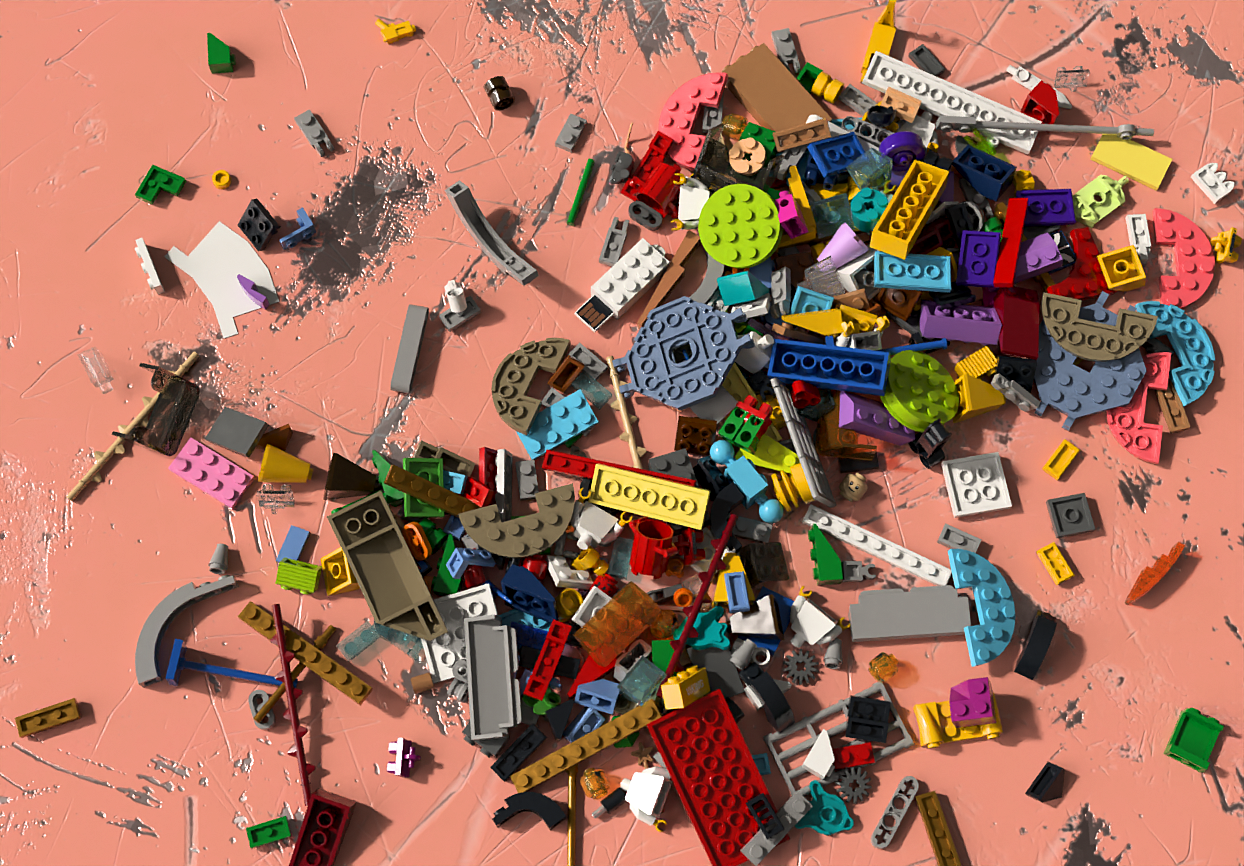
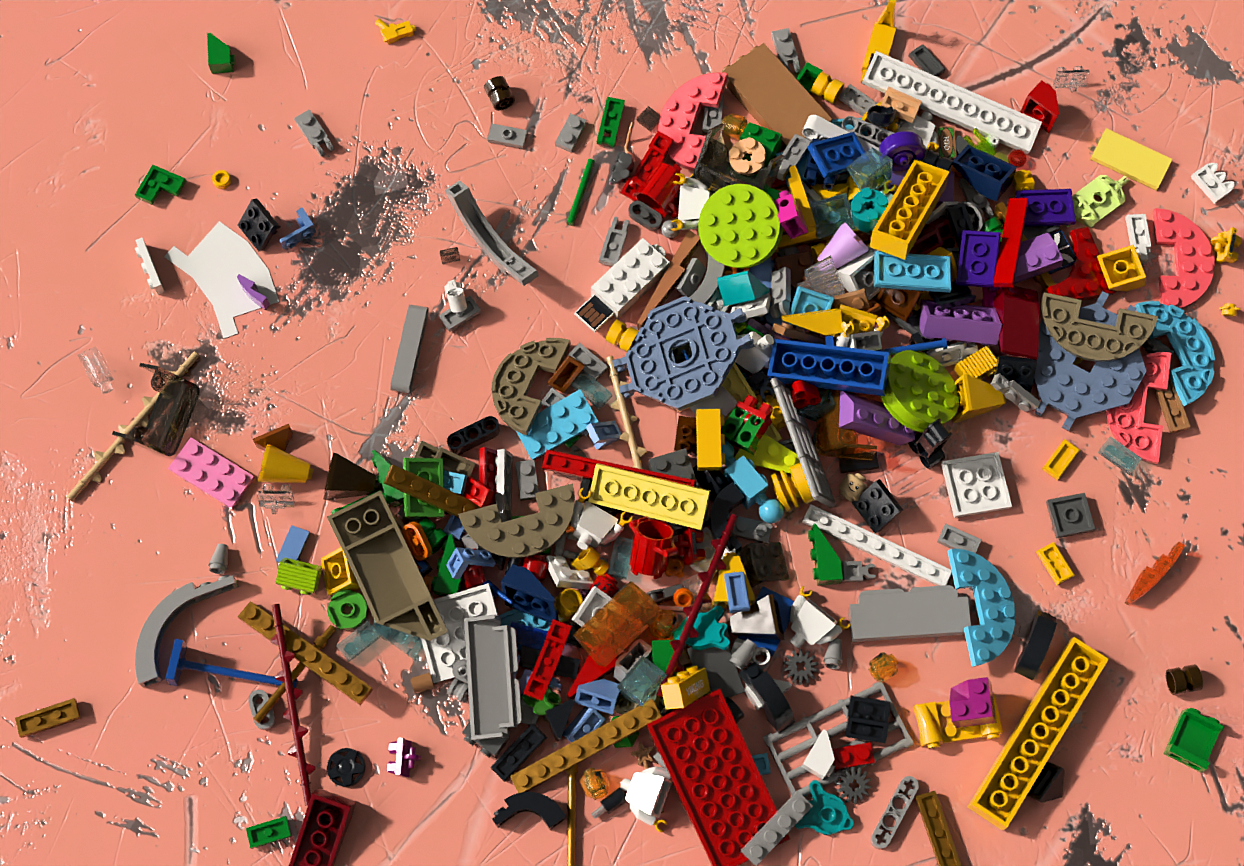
(237, 432): dark grey tile -> none
(346, 767): none -> black wheel
(357, 615): none -> bright green plate
(449, 255): none -> clear smoke tile
(478, 427): none -> black beam
(507, 136): none -> light grey plate
(603, 433): none -> light blue slope
(610, 121): none -> green plate
(621, 335): none -> yellow wheel
(649, 118): none -> clear smoke tile
(666, 229): none -> light grey plate
(691, 278): none -> light grey plate
(709, 439): none -> yellow brick
(757, 799): black slope -> none
(802, 134): medium nougat plate -> none
(877, 506): none -> black plate
(946, 141): none -> medium nougat tile
(953, 353): none -> white hinge
(966, 124): light grey bar -> none
(1017, 154): none -> clear red plate
(1030, 81): white piece -> none
(1037, 733): none -> yellow brick
(1119, 455): none -> clear light blue plate
(1184, 679): none -> dark brown wheel
(1229, 309): none -> yellow plate

